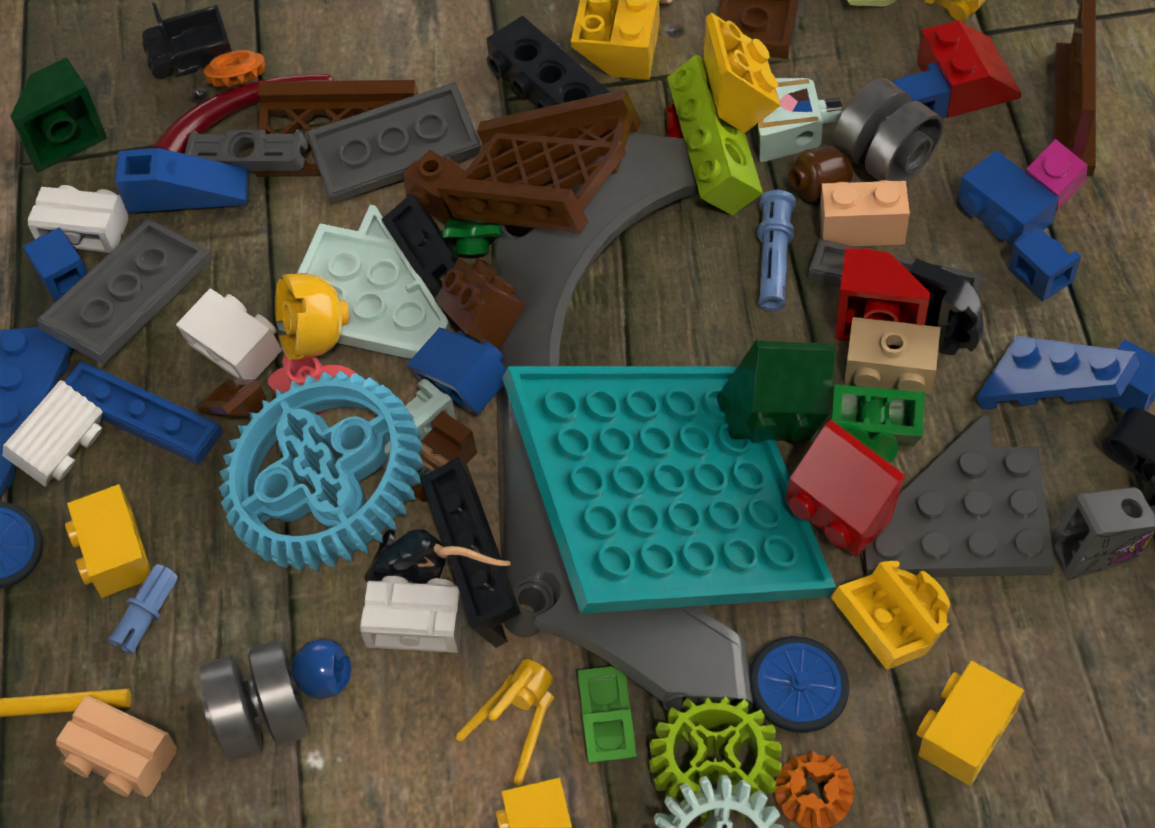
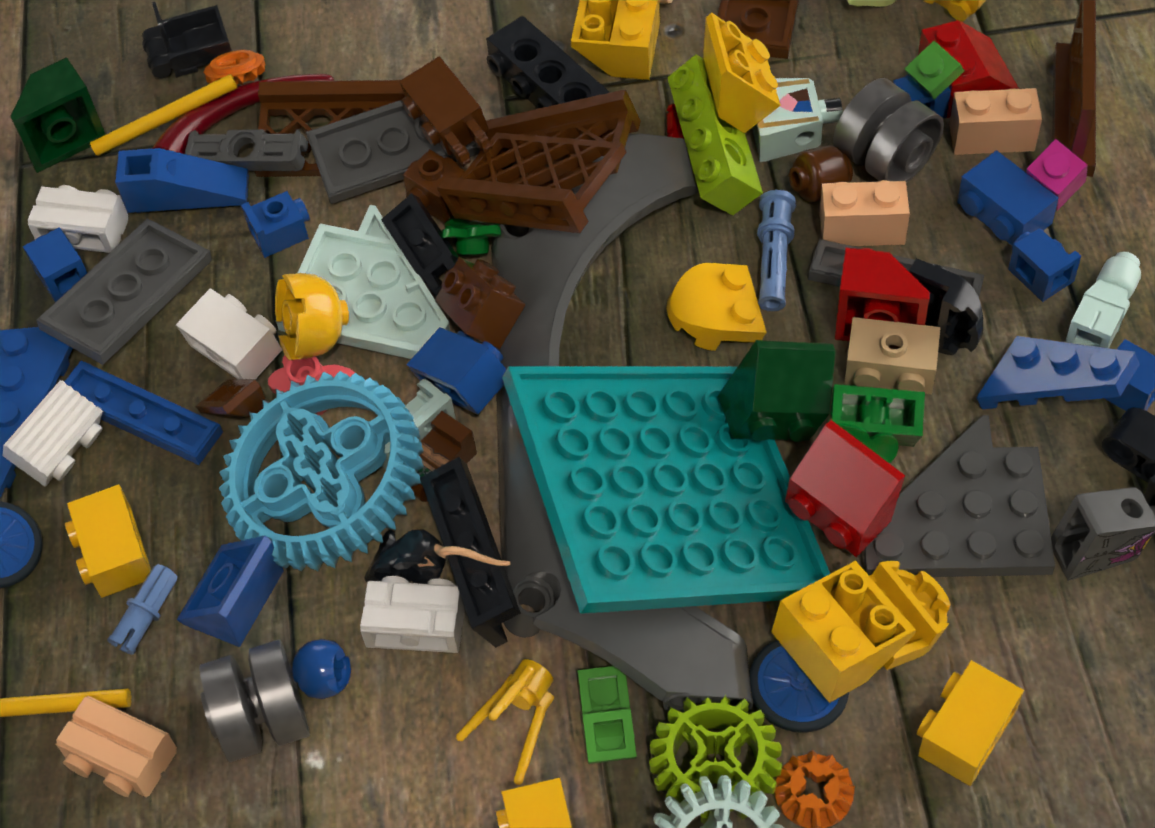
(163, 115): none -> yellow bar
(233, 590): none -> blue slope
(277, 223): none -> blue brick
(446, 109): none -> reddish brown hinge
(716, 305): none -> yellow slope
(841, 630): none -> yellow slope
(934, 69): none -> bright green plate
(995, 121): none -> light nougat brick
(1105, 302): none -> light aqua piece

